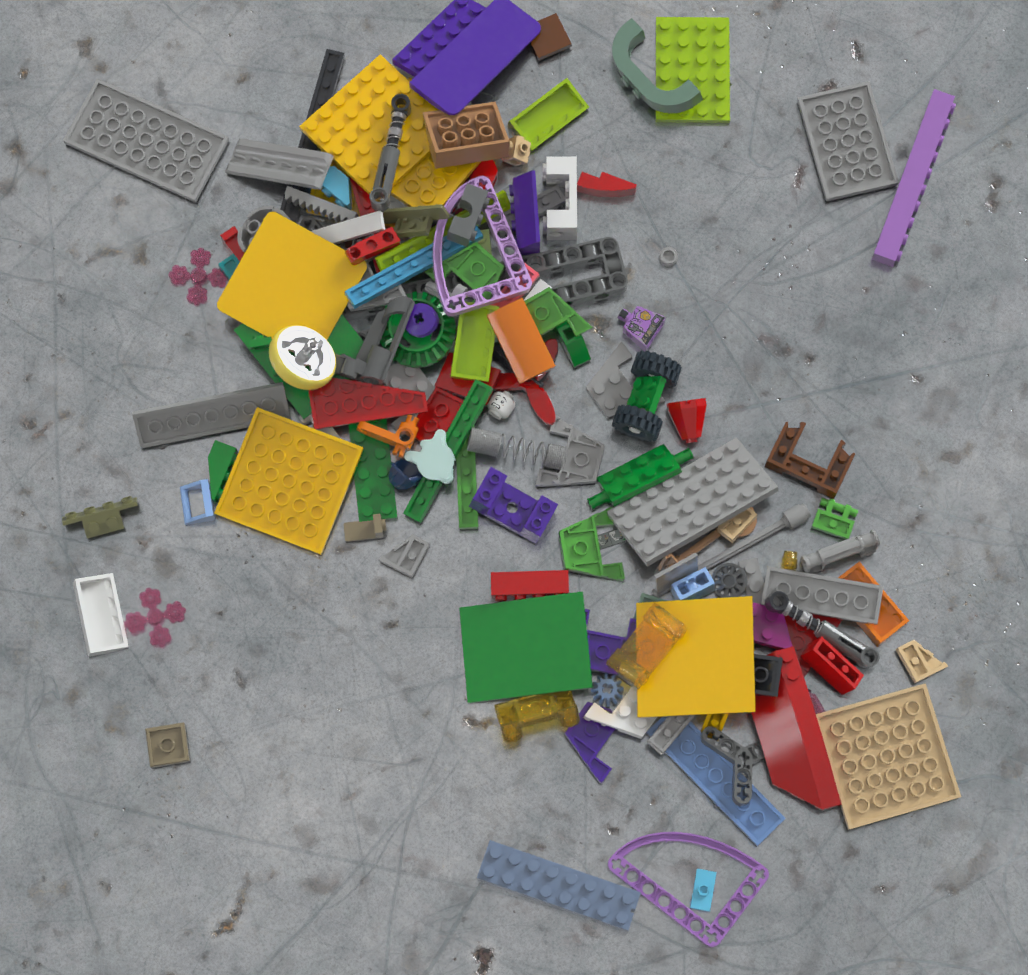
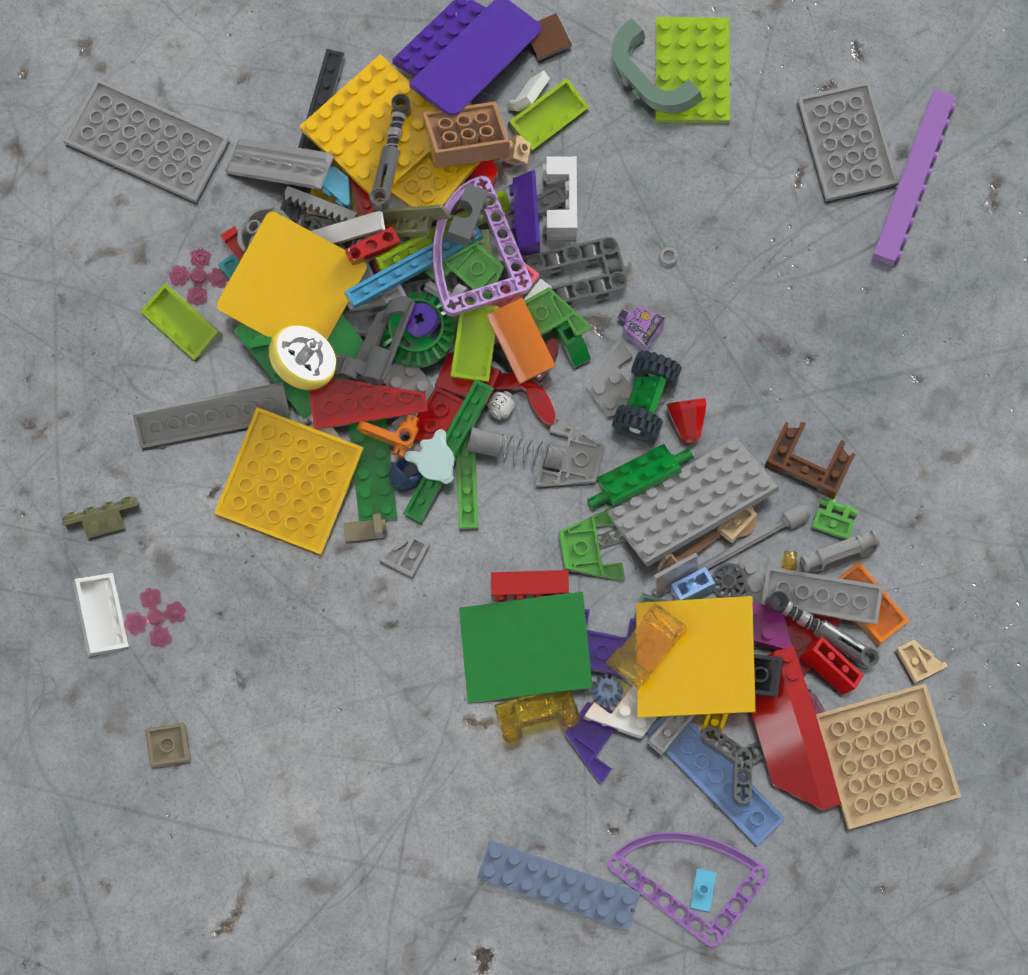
(180, 321): none -> lime slope
(208, 503): light blue tile -> none
(220, 464): green slope -> none
(529, 92): none -> white piece
(530, 516): dark purple plate -> none
(605, 186): red slope -> none

